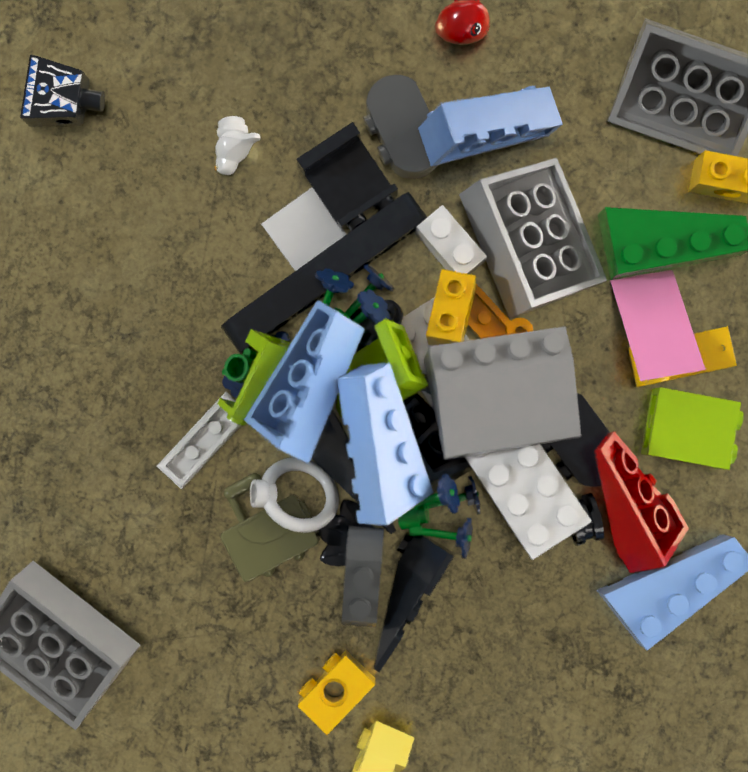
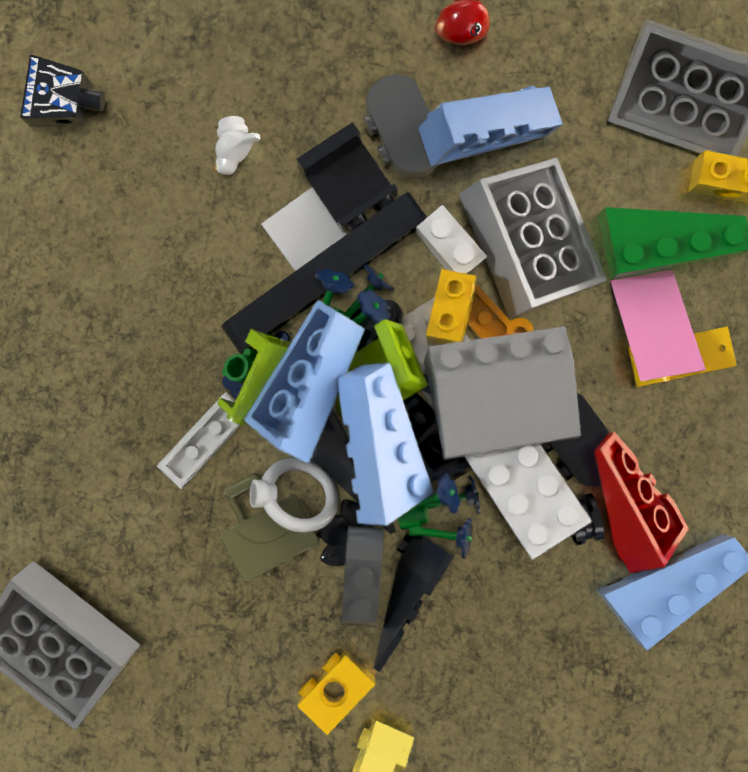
(692, 428): lime panel -> none

